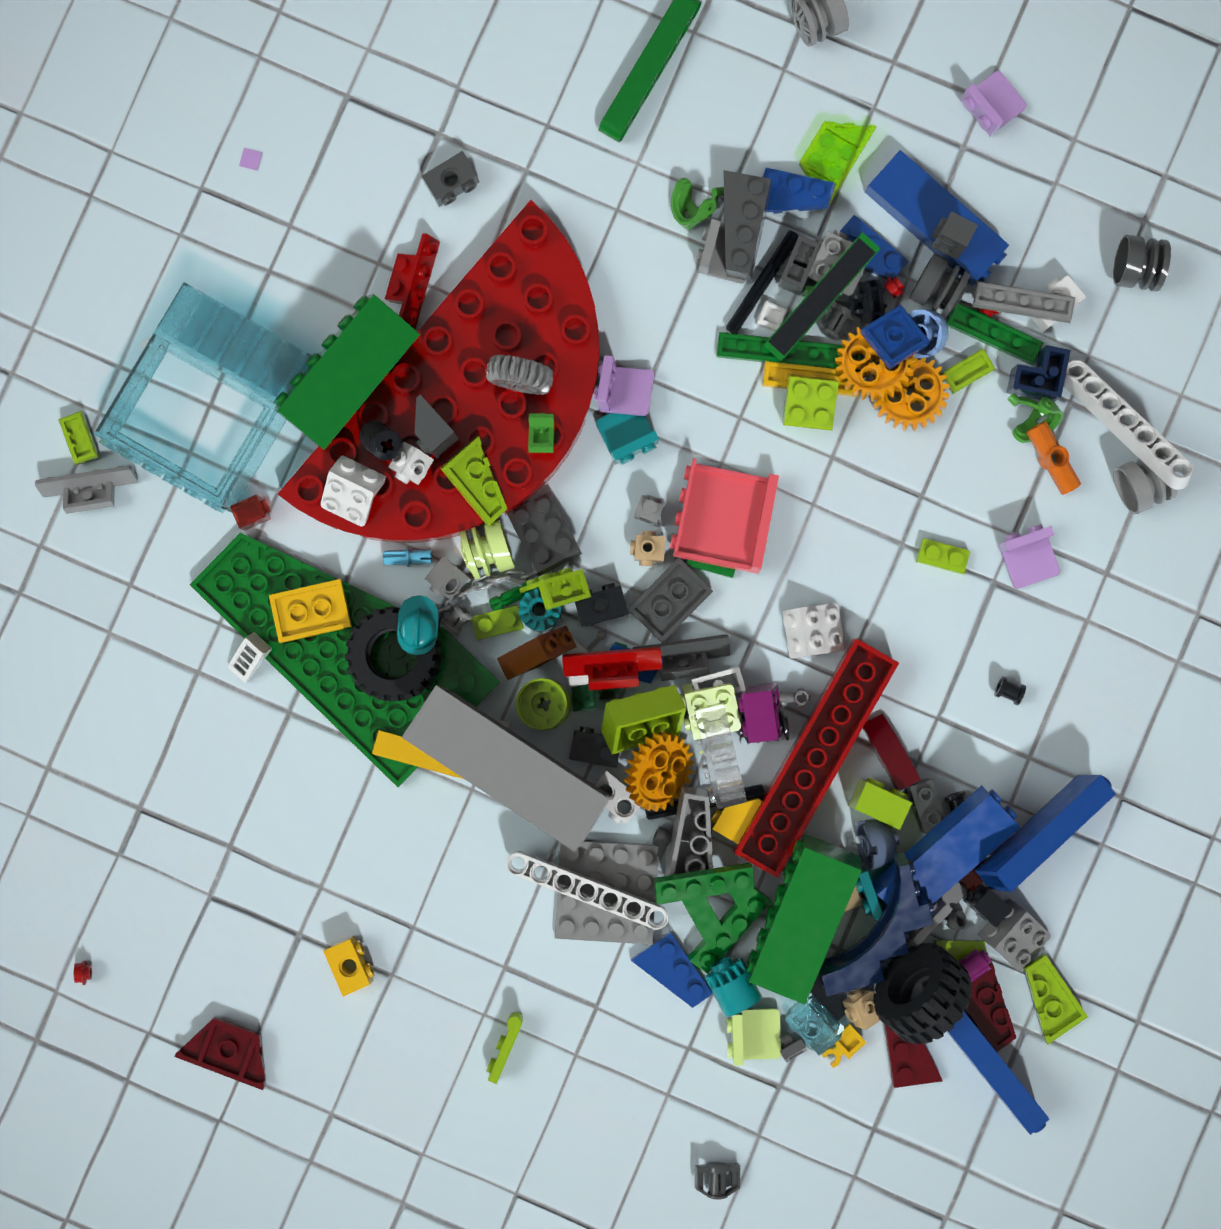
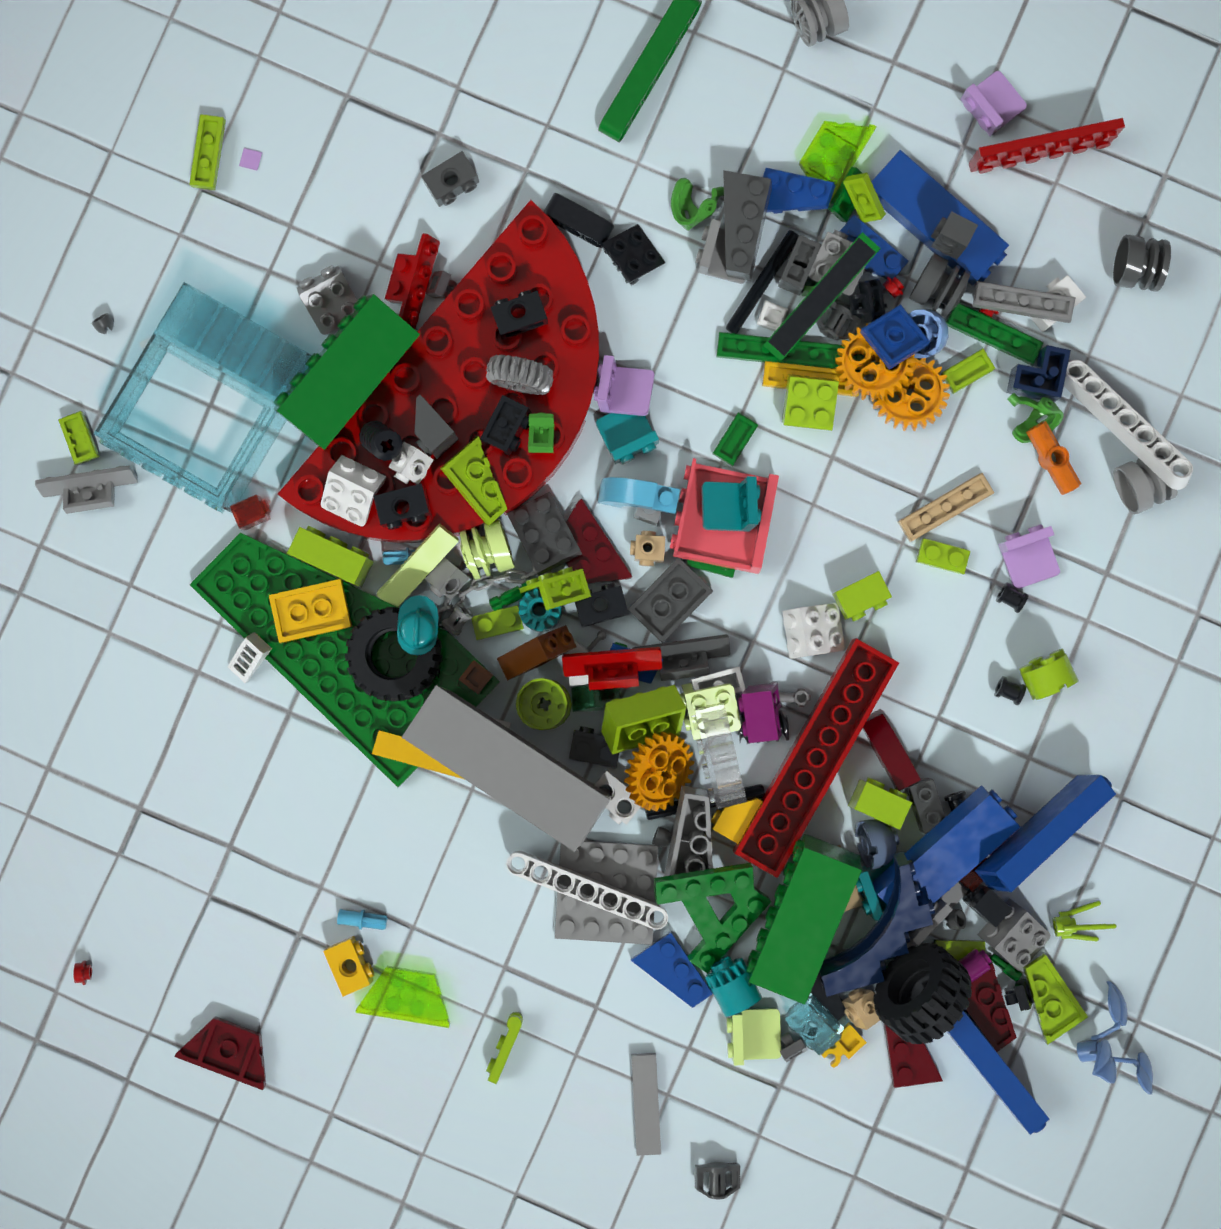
(103, 322): none -> dark grey hinge
(207, 152): none -> lime plate
(327, 298): none -> light grey bracket
(331, 555): none -> lime brick
(362, 919): none -> medium azure axle
(387, 505): none -> black brick
(406, 997): none -> clear neon green wing
(417, 566): none -> yellowish green tile
(439, 283): none -> flat silver tile
(476, 677): none -> reddish brown tile
(506, 425): none -> black bracket
(511, 326): none -> black brick
(578, 220): none -> black beam
(598, 555): none -> dark red wing
(633, 254): none -> black hinge
(638, 493): none -> medium azure arch
(646, 1104): none -> light grey tile
(731, 505): none -> teal bracket
(735, 439): none -> green tile
(841, 203): none -> green tile
(861, 596): none -> lime brick
(864, 197): none -> lime plate
(946, 507): none -> tan tile
(1006, 967): none -> green pin
(1012, 597): none -> black bush
(1019, 995): none -> black tile
(1048, 675): none -> lime brick
(1049, 144): none -> red plate
(1066, 926): none -> lime plant
(1101, 1050): none -> medium blue plant

